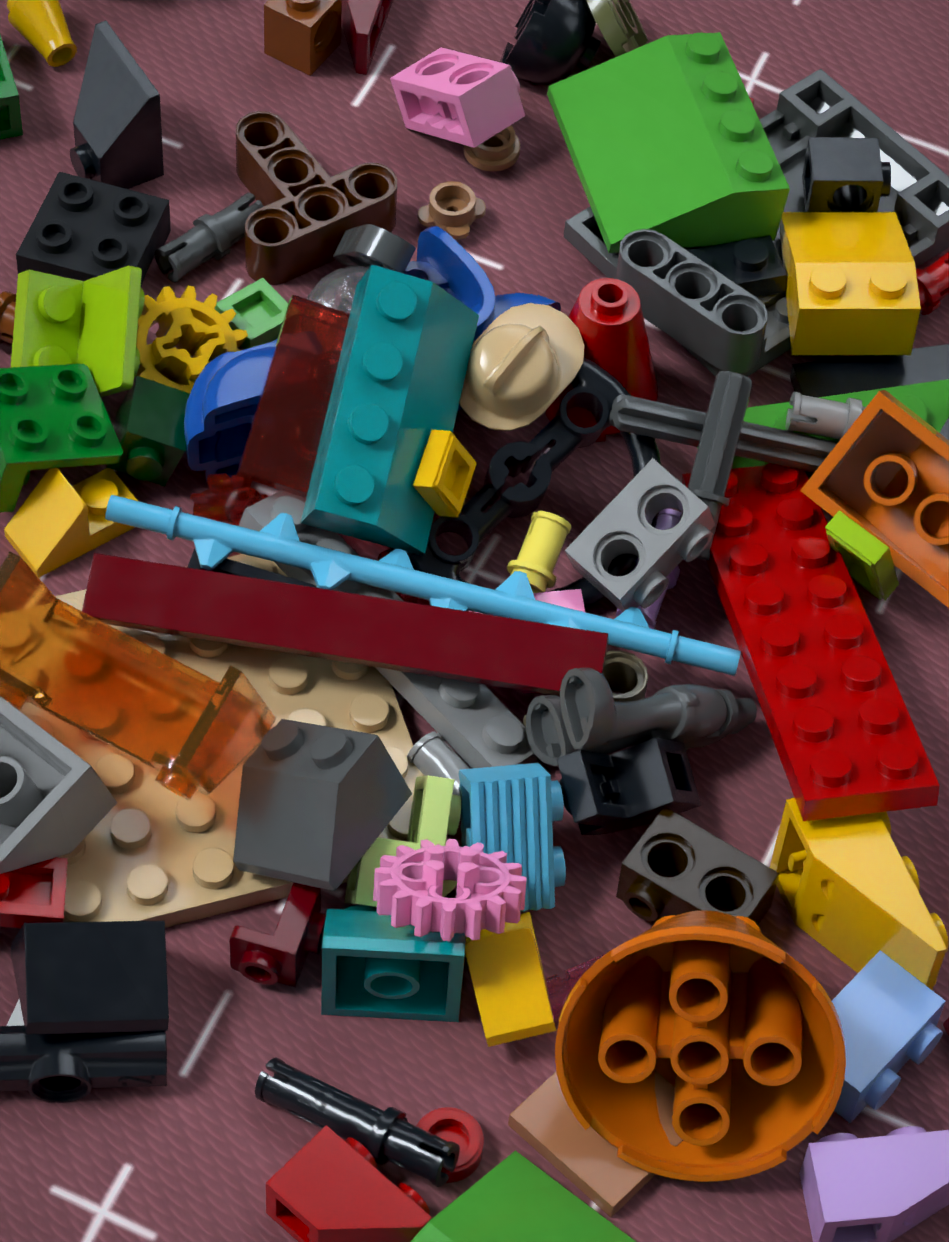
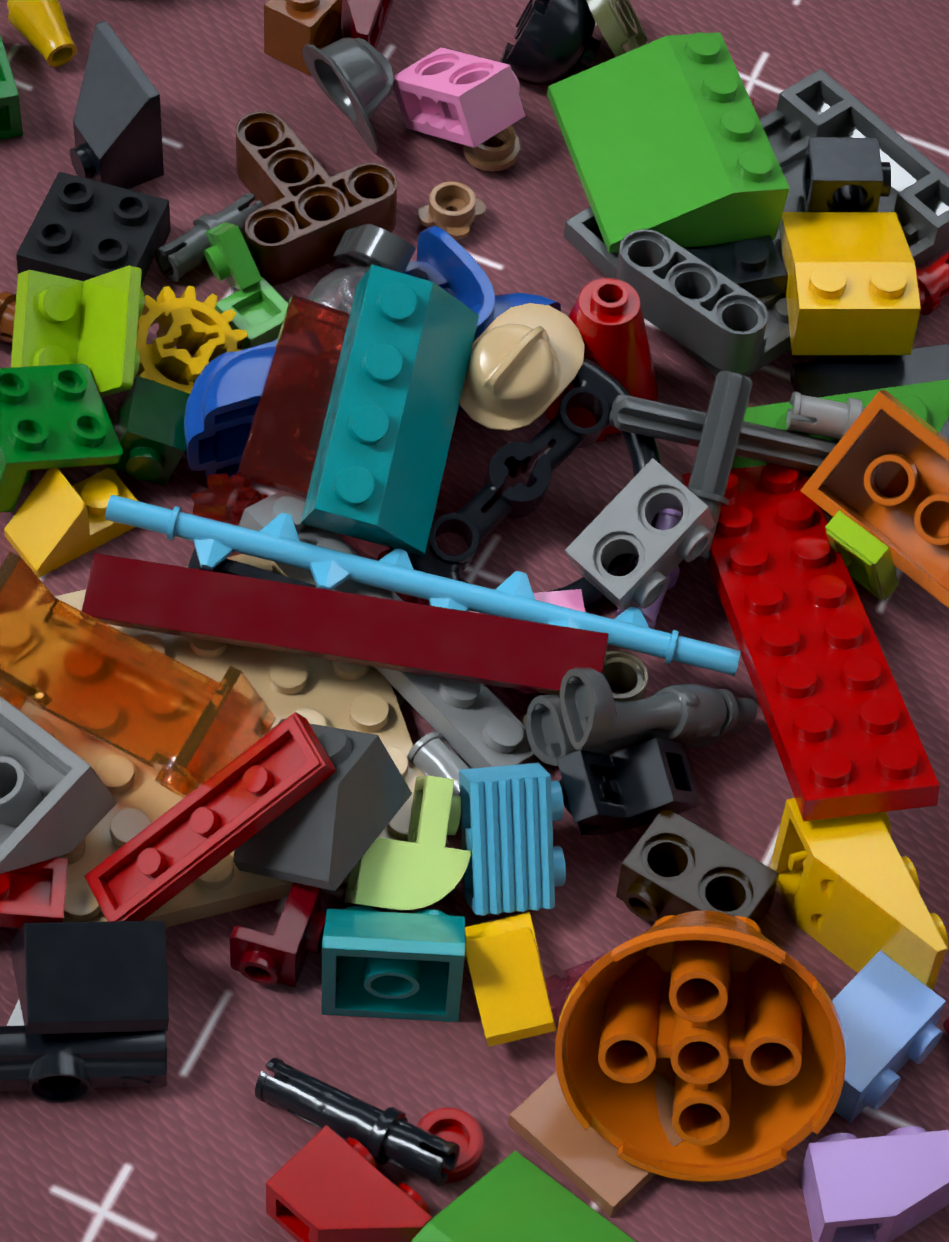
(211, 822): none -> red tile
(230, 256): none -> bright green plate
(354, 79): none -> dark grey piece
(444, 473): yellow tile -> none
(486, 893): bright pink gear -> none
(541, 550): light yellow pin -> none

